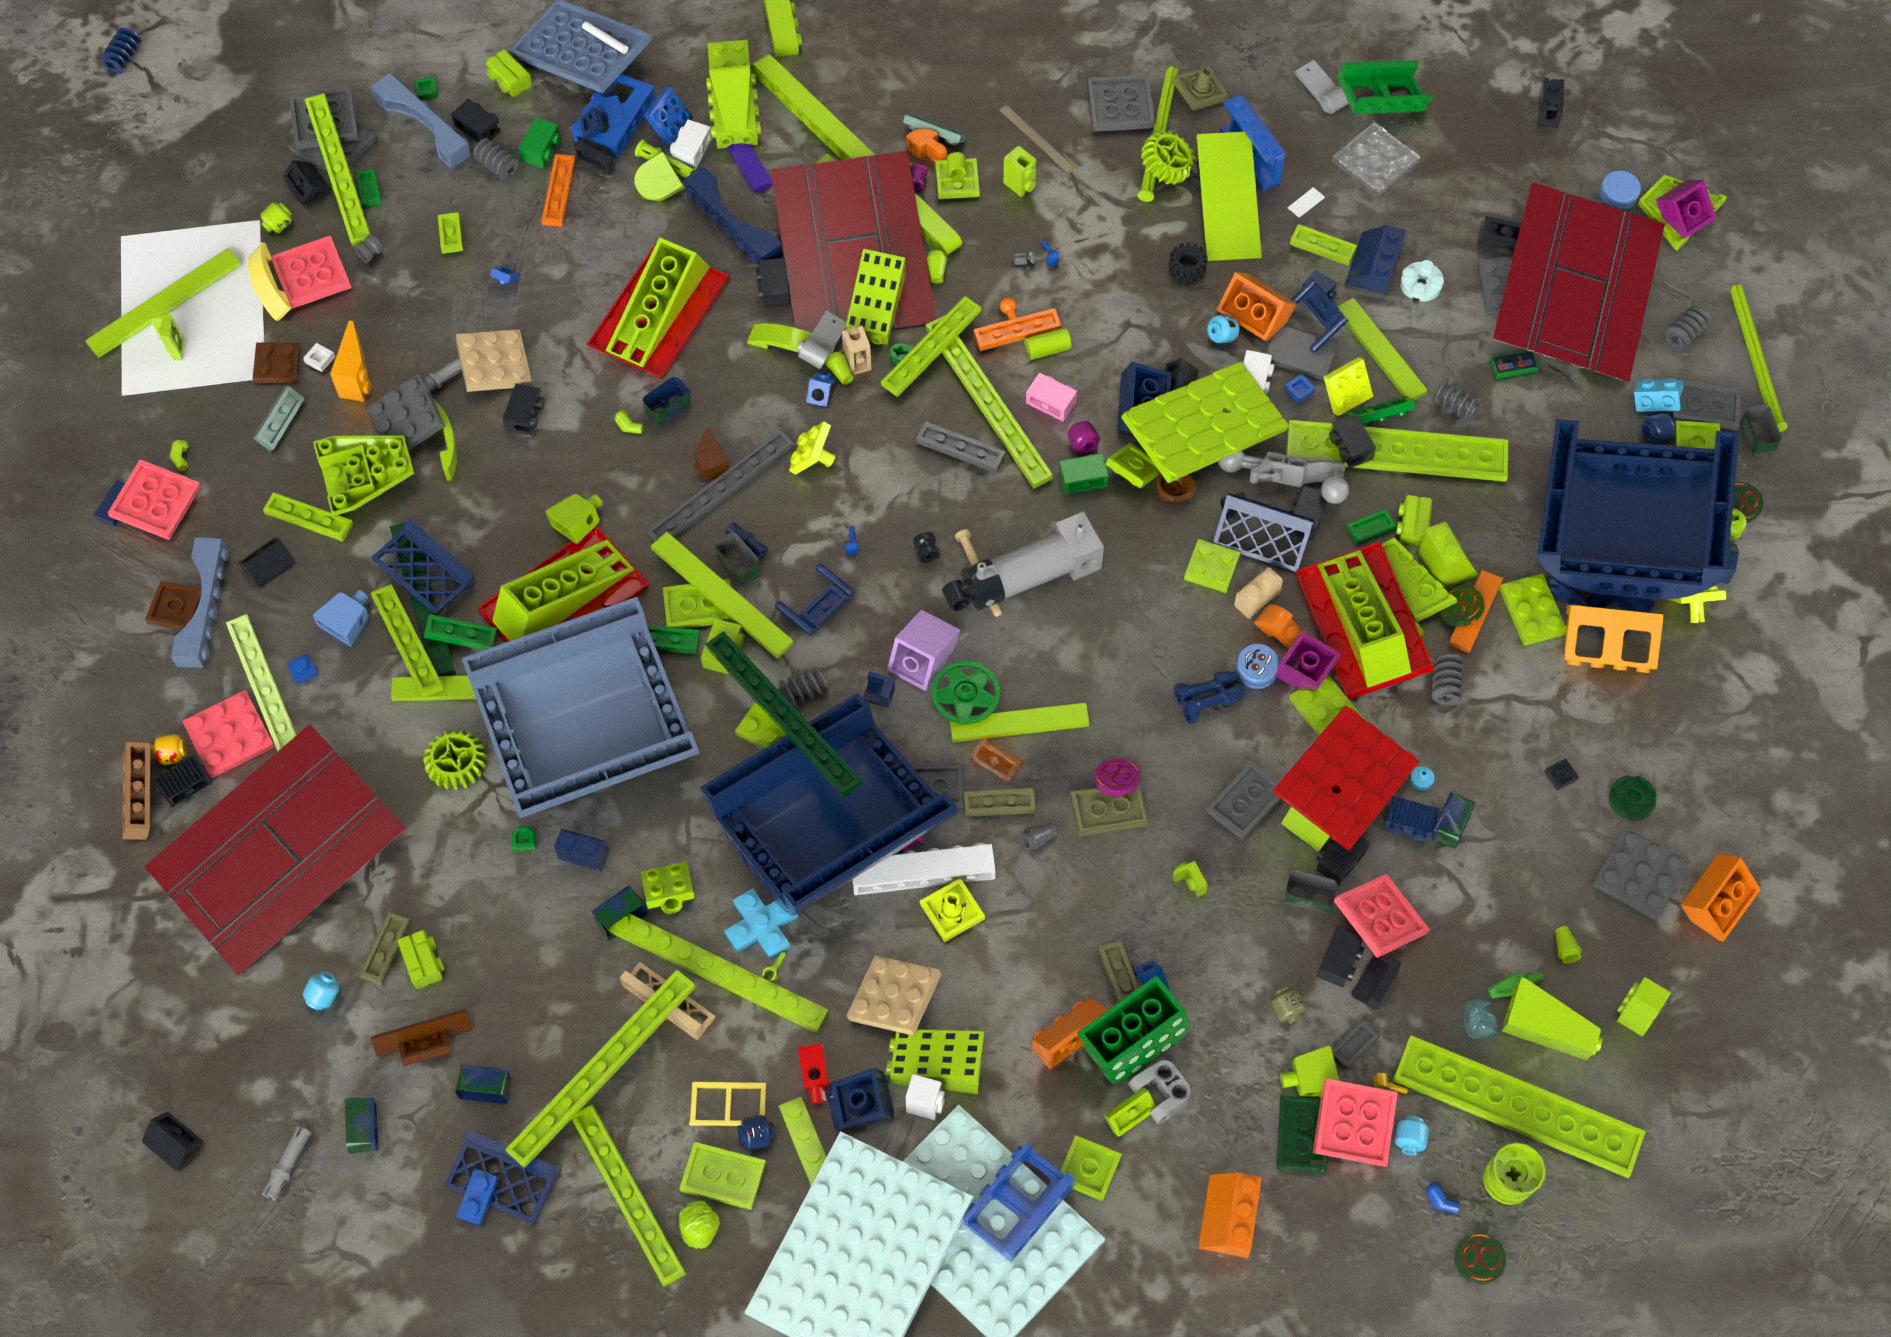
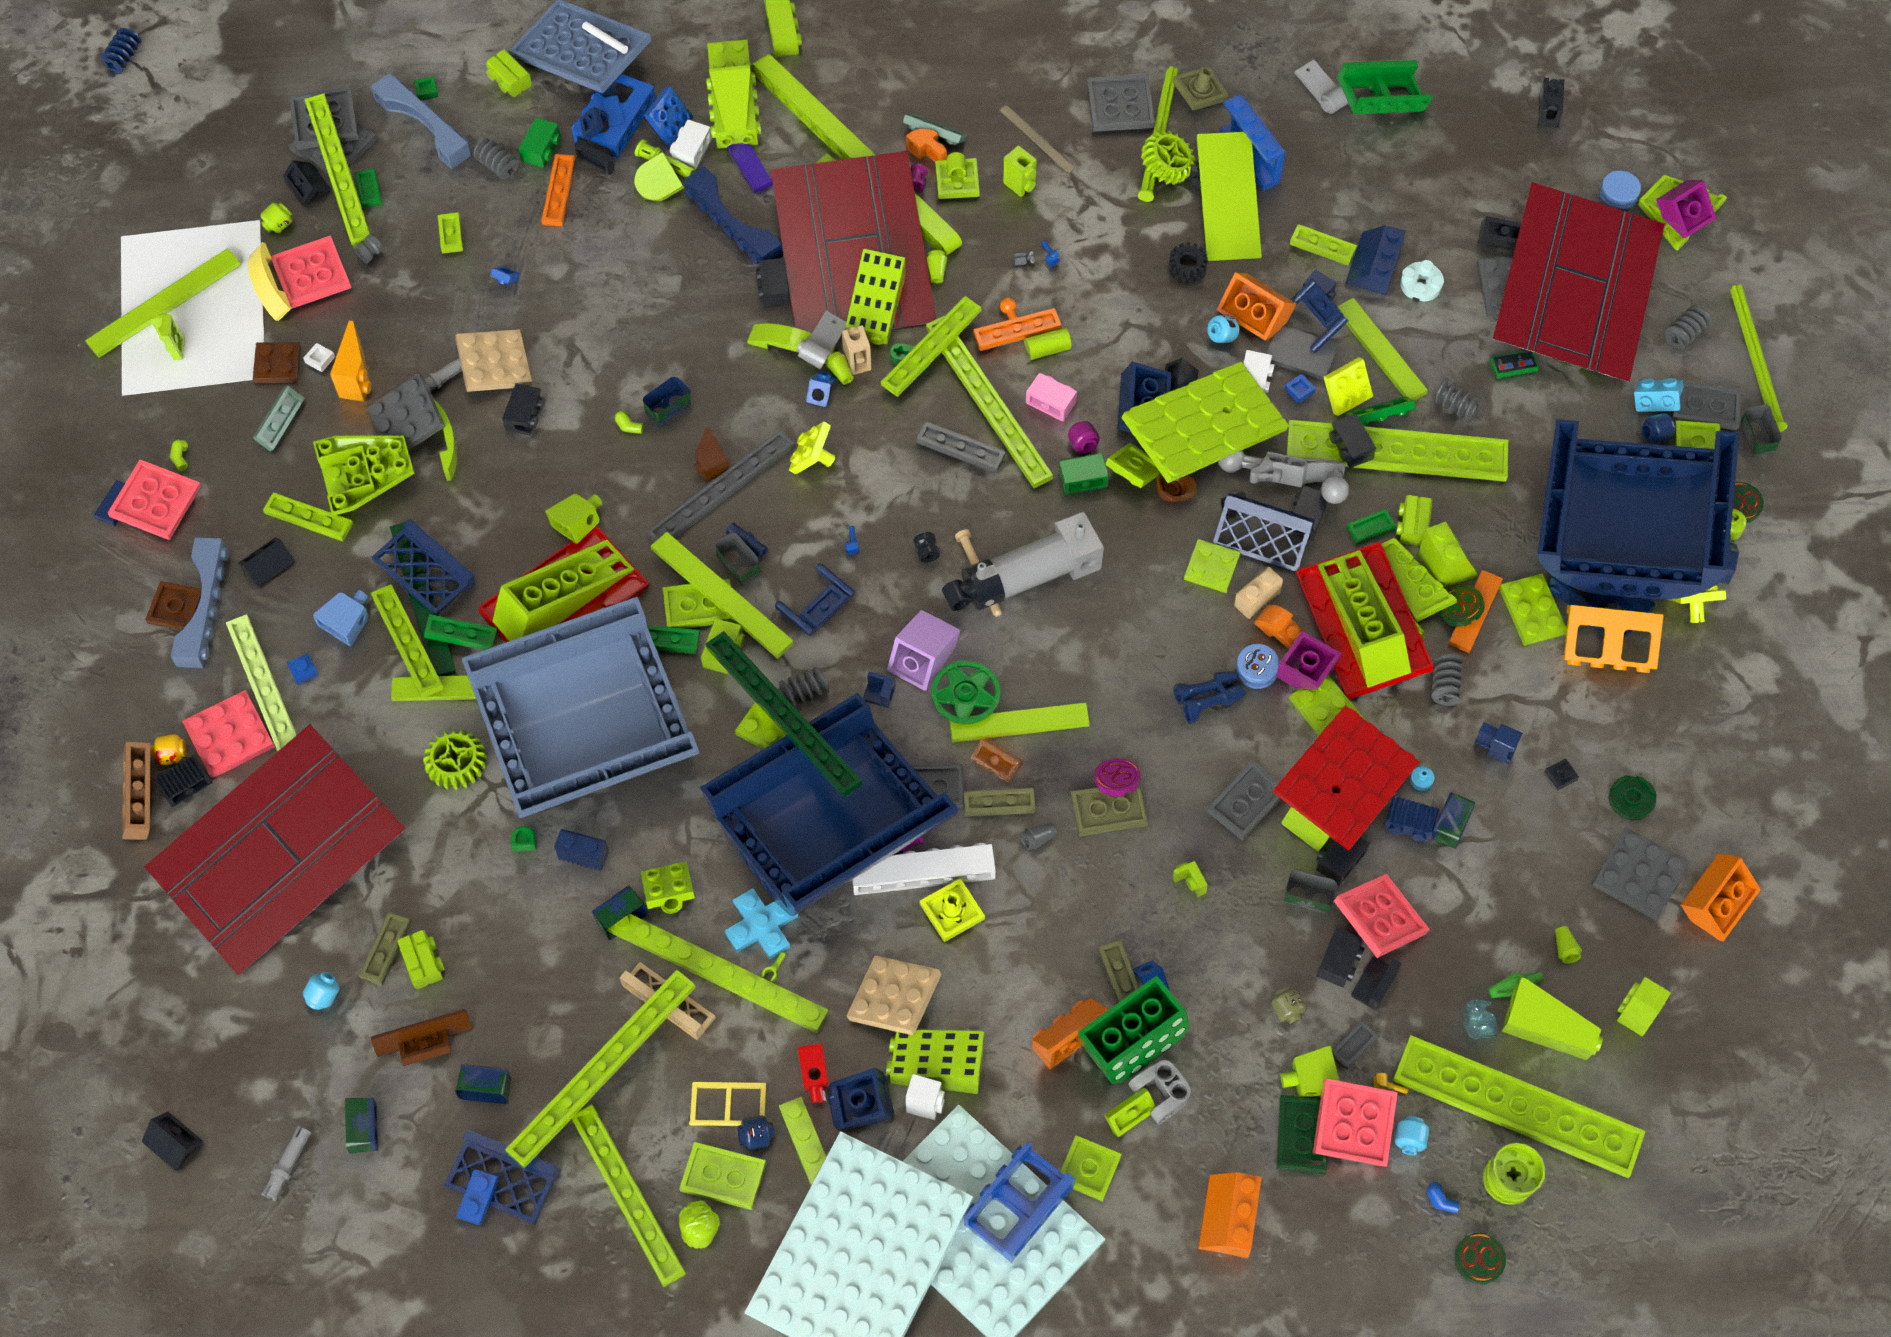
(475, 121): black brick -> none
(659, 309): piece -> none
(1306, 202): white sticker -> none
(1376, 159): clear plate -> none
(1500, 741): none -> dark blue piece

